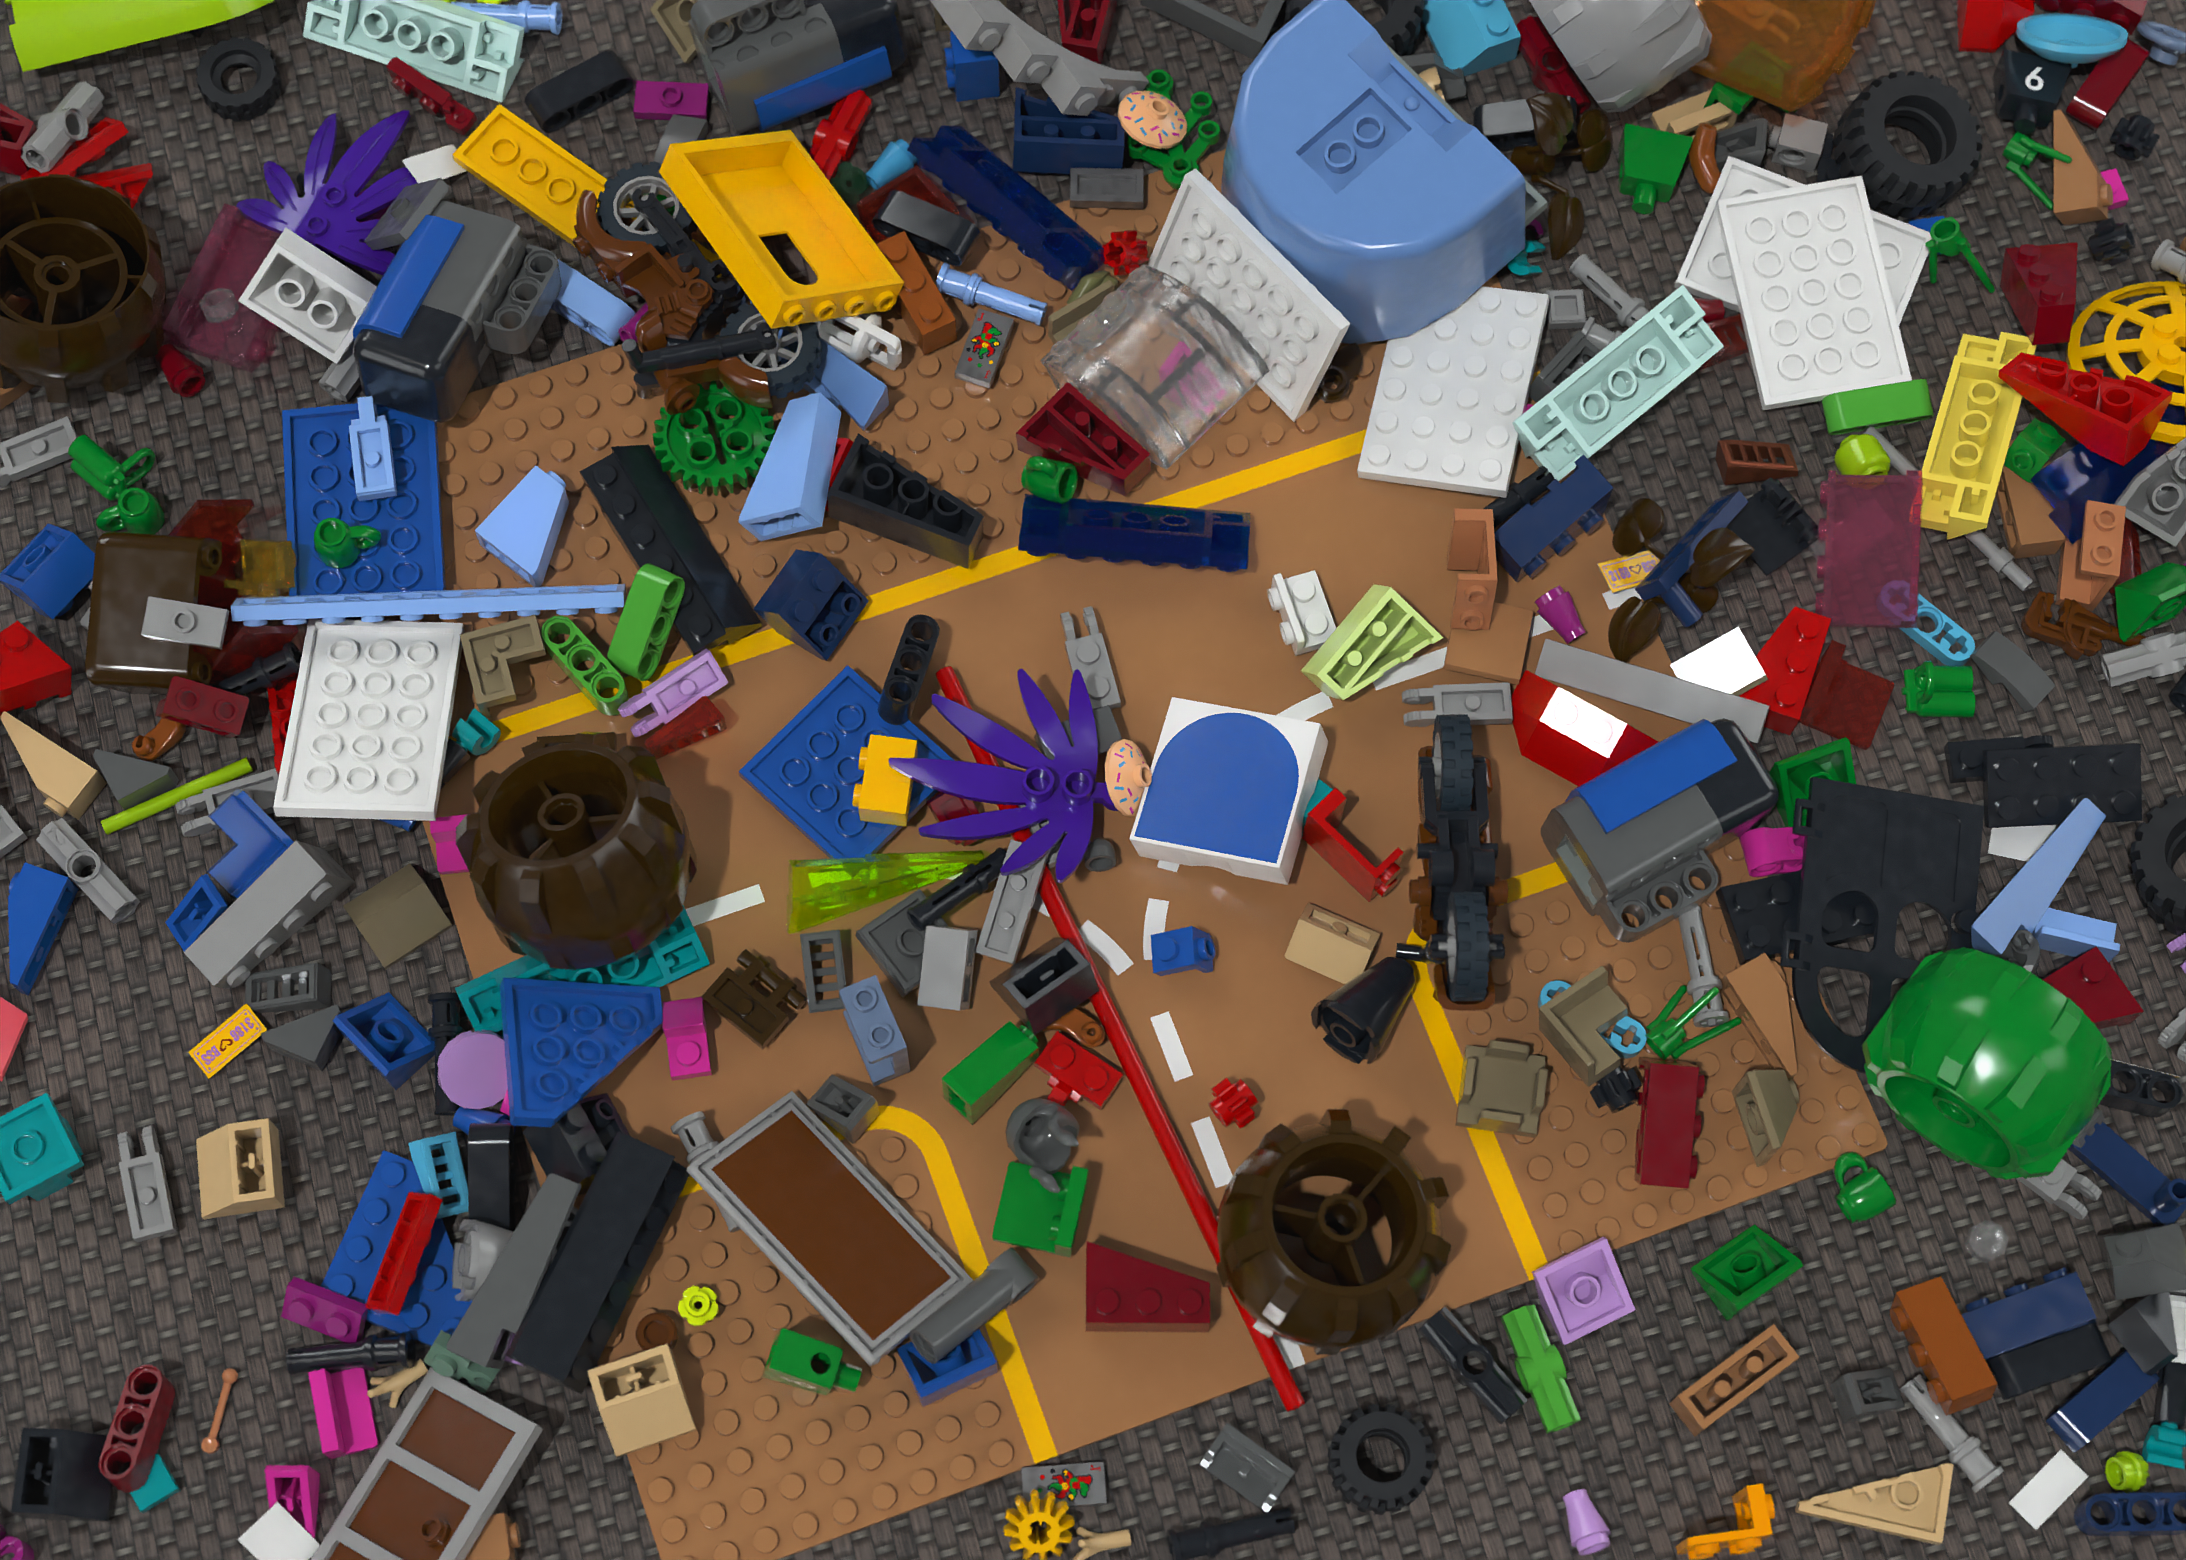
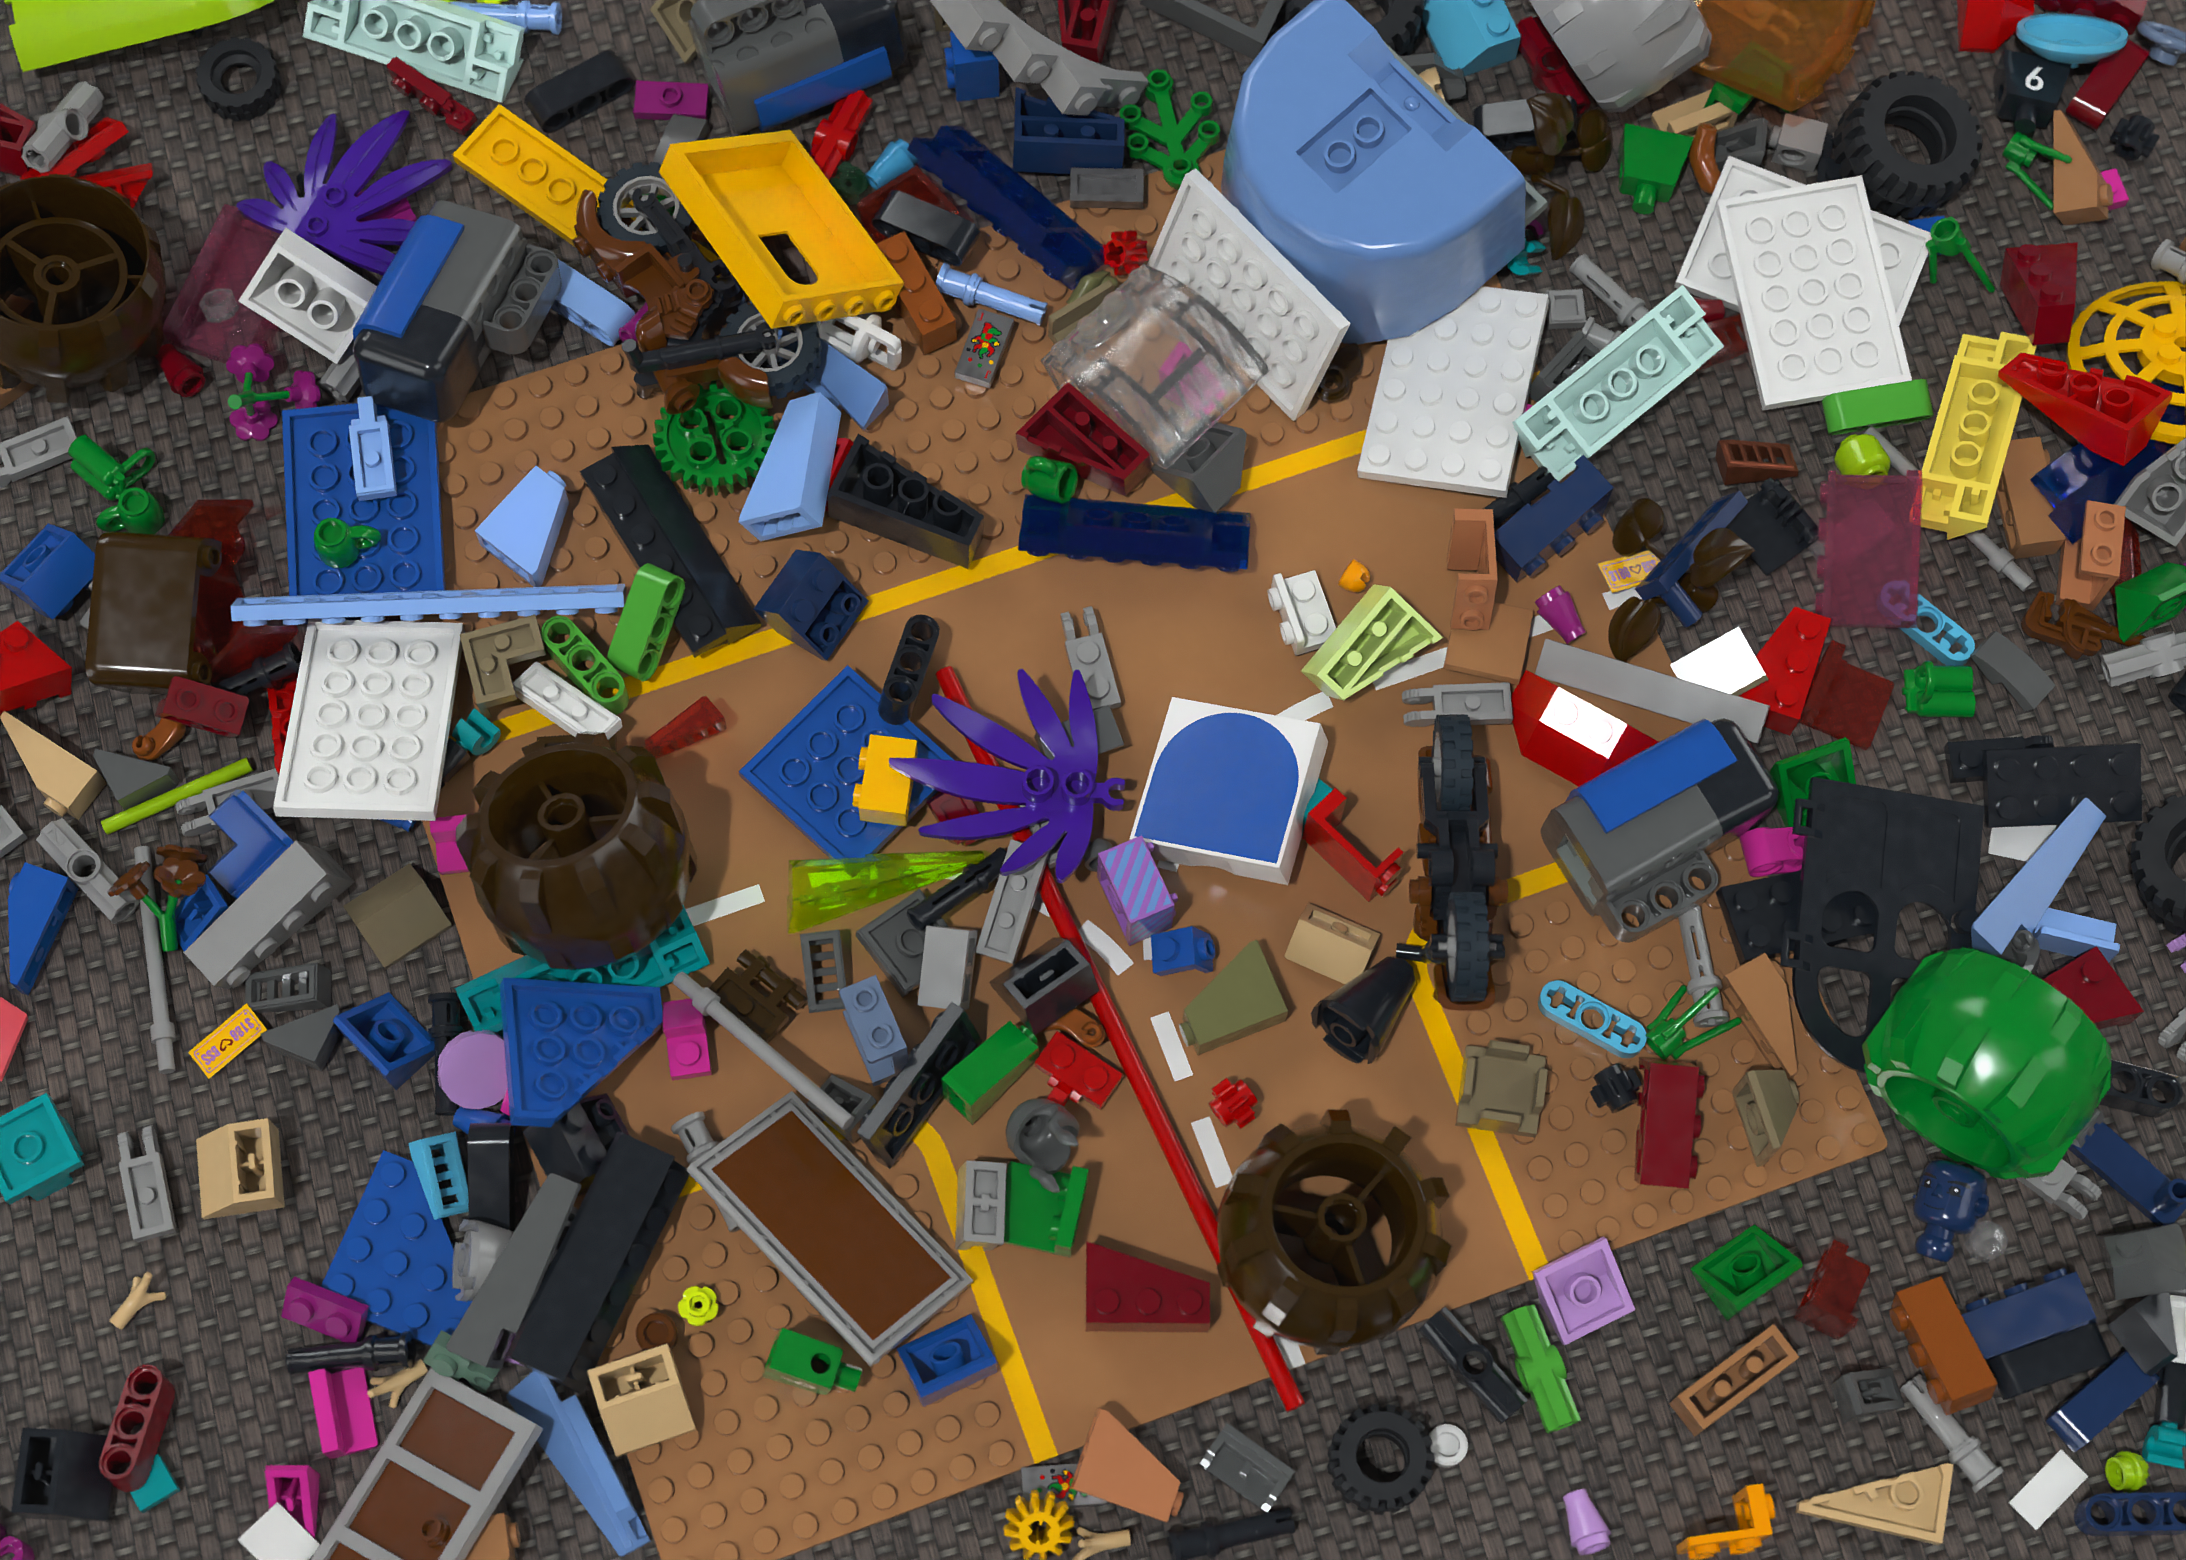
(135, 1301): none -> tan bar
(162, 1030): none -> light grey bar
(177, 877): none -> reddish brown plant
(185, 622): light grey plate -> none
(211, 1444): nougat hinge -> none
(254, 411): none -> magenta plant
(266, 567): clear yellow bracket -> none
(403, 1253): red plate -> none
(406, 213): dark grey plate -> none
(434, 164): white sticker -> none
(564, 703): none -> white tile
(580, 1459): none -> medium blue wedge
(675, 692): lavender hinge -> none
(709, 1004): none -> light grey bar
(918, 1087): none -> black plate
(980, 1205): none -> light grey hinge
(999, 1285): dark grey piece -> none
(1124, 1471): none -> nougat slope
(1126, 776): light nougat dish -> none
(1136, 890): none -> medium lavender container
(1152, 119): light nougat dish -> none
(1209, 468): none -> dark grey slope
(1234, 1003): none -> olive slope
(1354, 577): none -> light orange hinge
(1448, 1445): none -> white tile
(1575, 1022): dark tan panel -> none
(1833, 1292): none -> clear red panel
(1863, 1195): green piece -> none
(1948, 1203): none -> dark blue piece
(2033, 449): green bracket -> none
(2112, 241): black gear -> none

